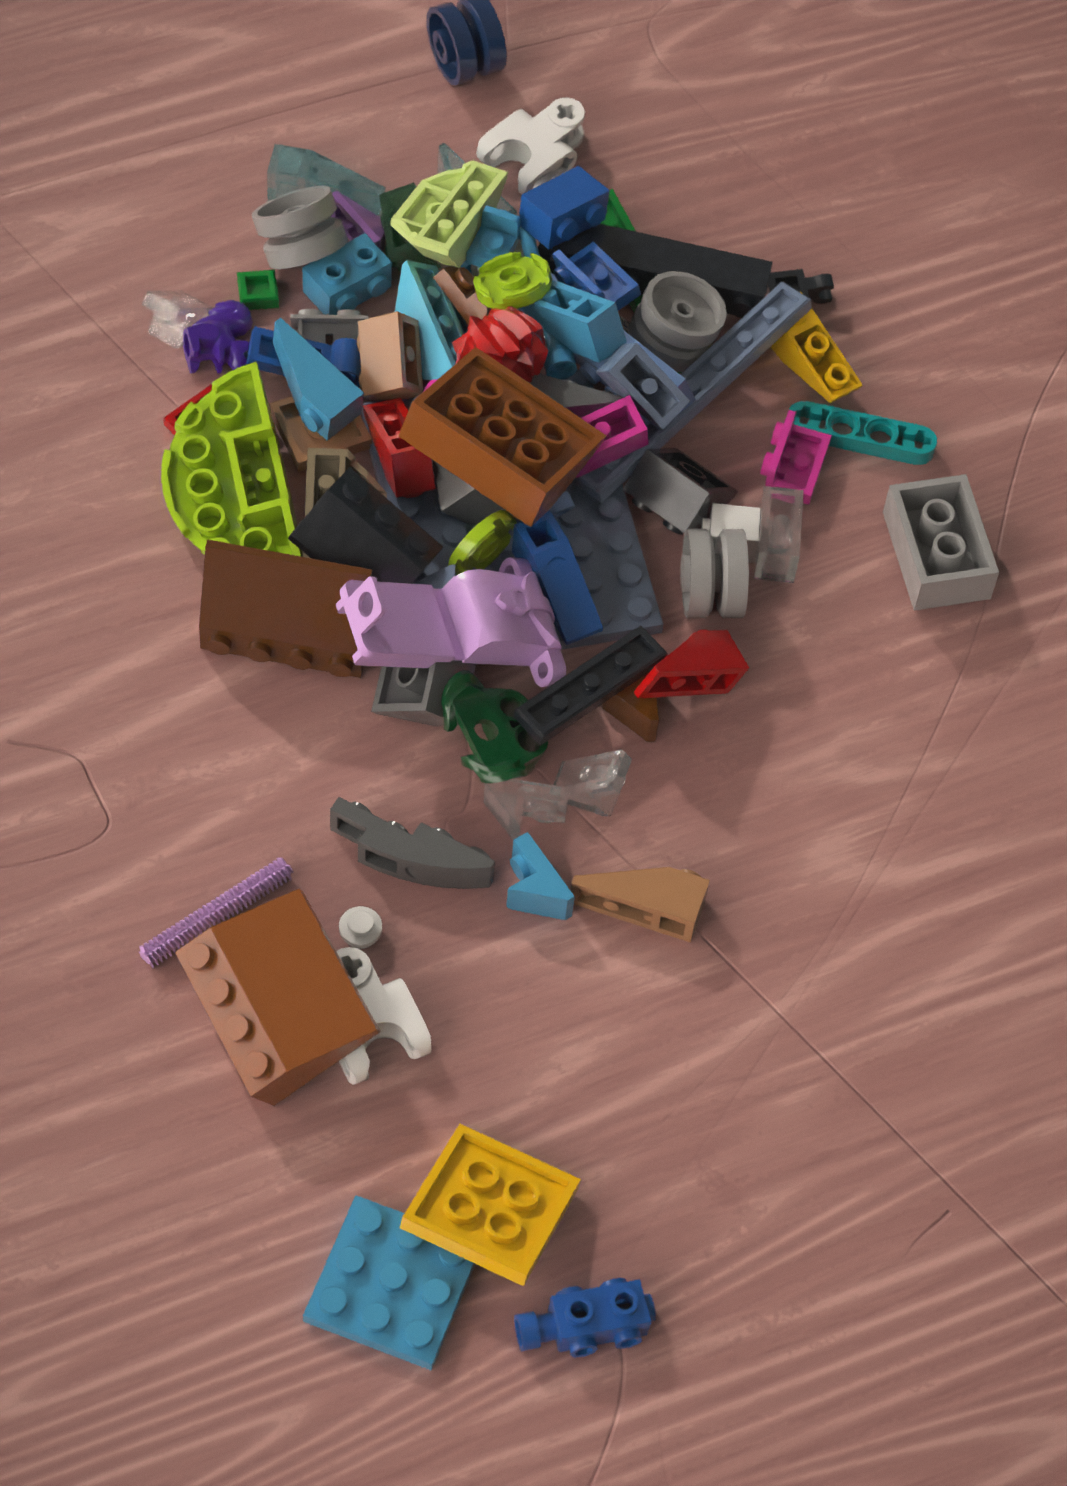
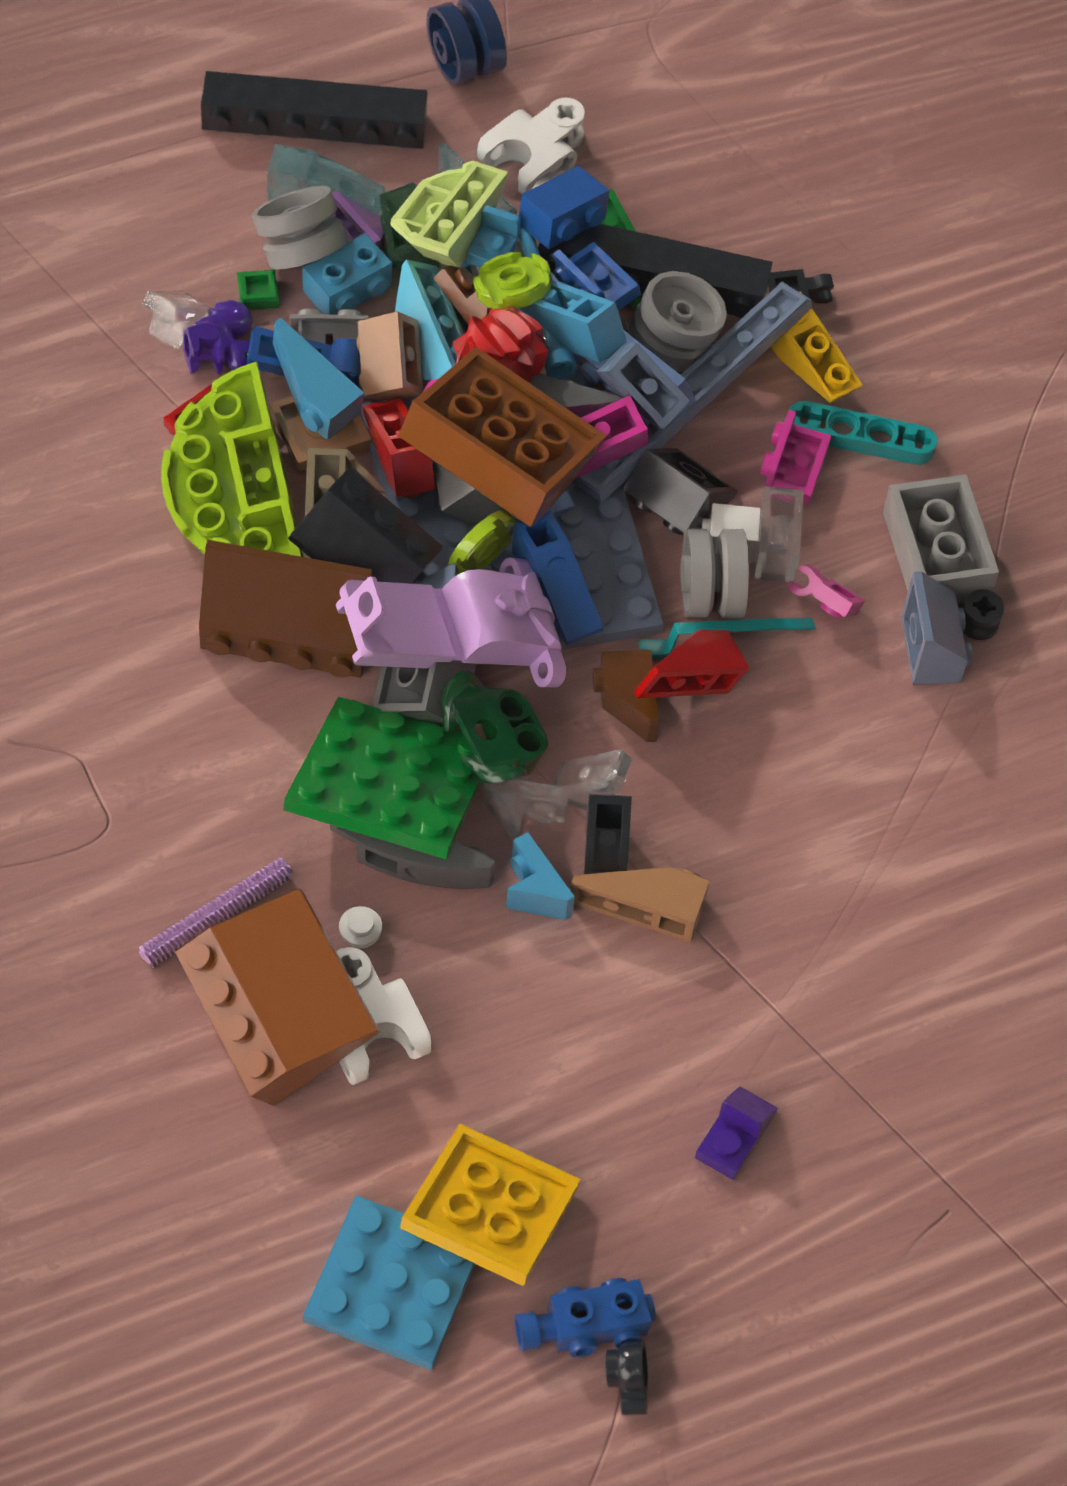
(314, 109): none -> black brick
(386, 778): none -> green plate
(589, 685): black tile -> none
(607, 833): none -> black slope
(629, 1370): none -> black piece
(661, 648): none -> teal piece
(735, 1132): none -> dark purple slope
(834, 597): none -> dark pink plate
(934, 632): none -> sand blue slope
(976, 623): none -> black wheel

